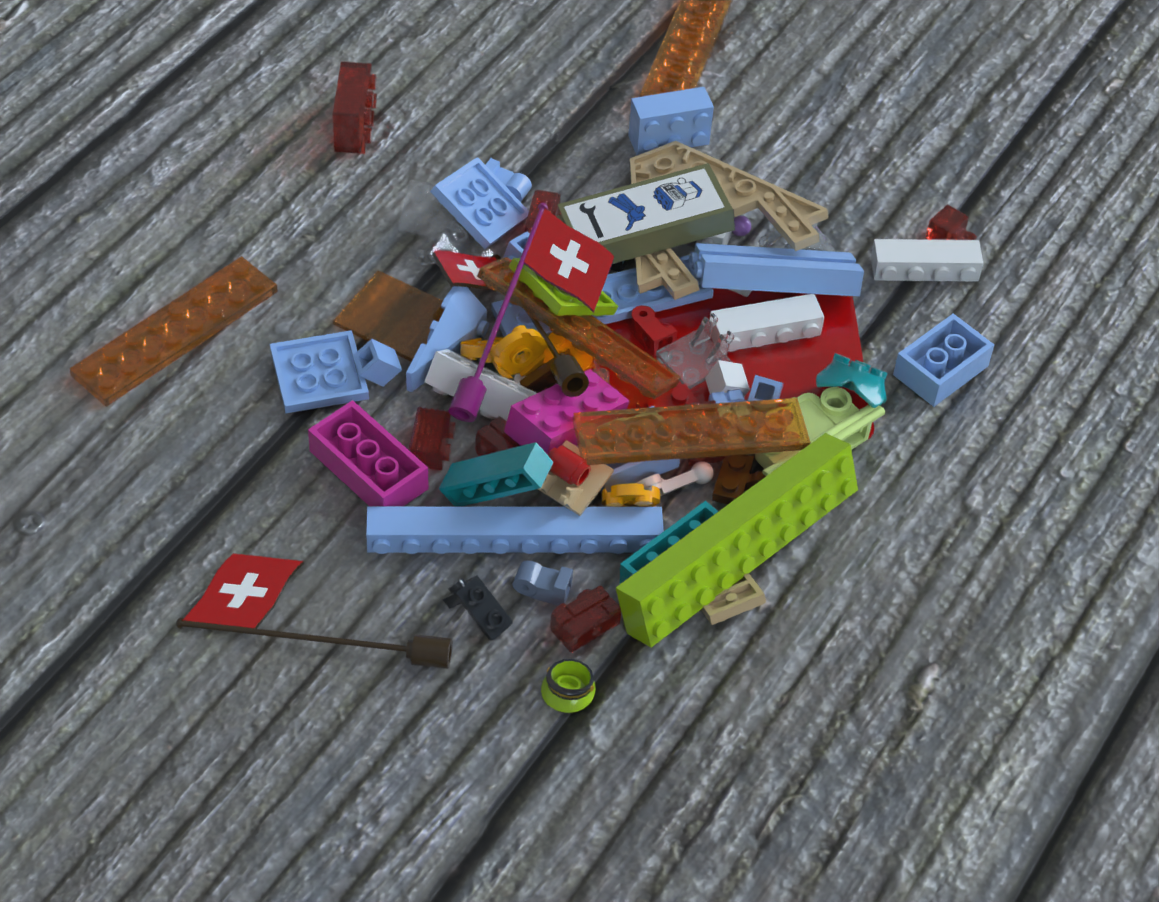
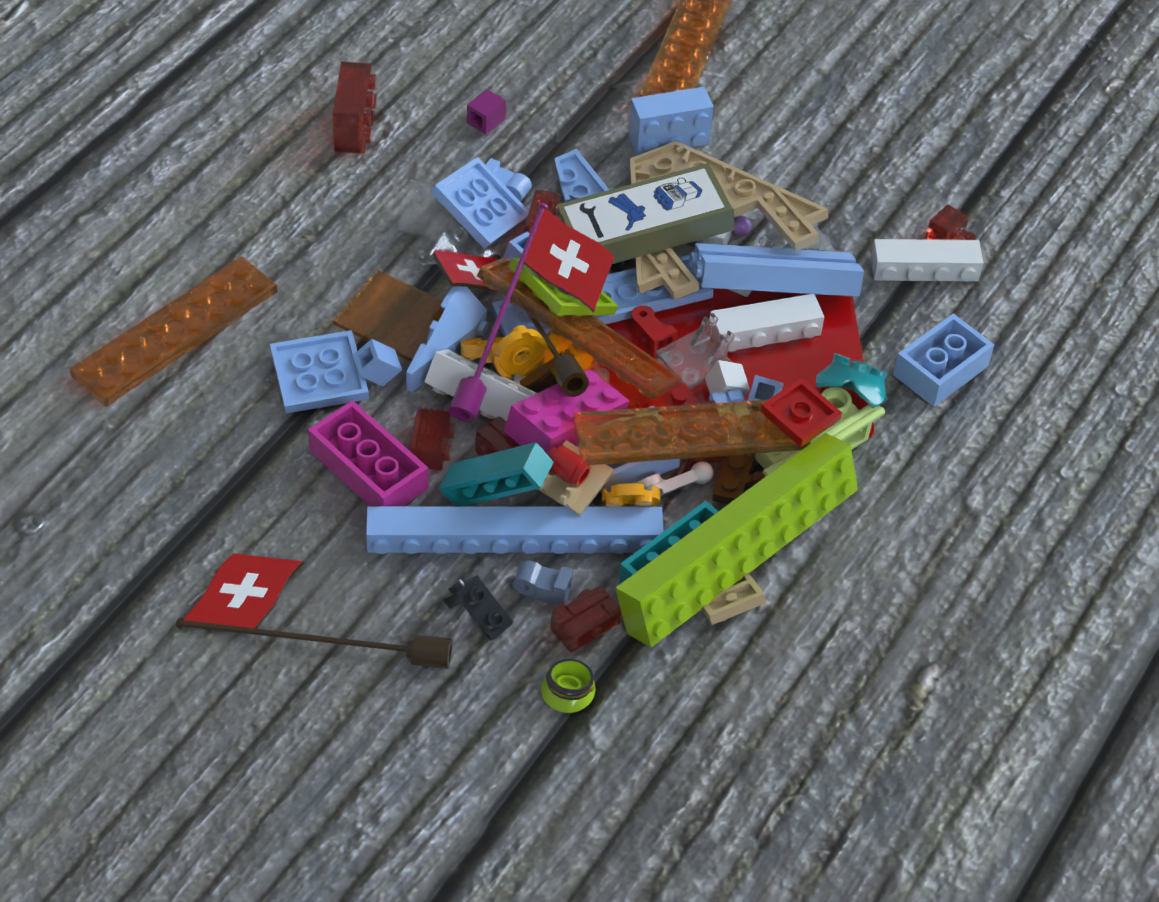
(486, 111): none -> magenta brick
(577, 176): none -> light blue wing
(801, 412): none -> red plate

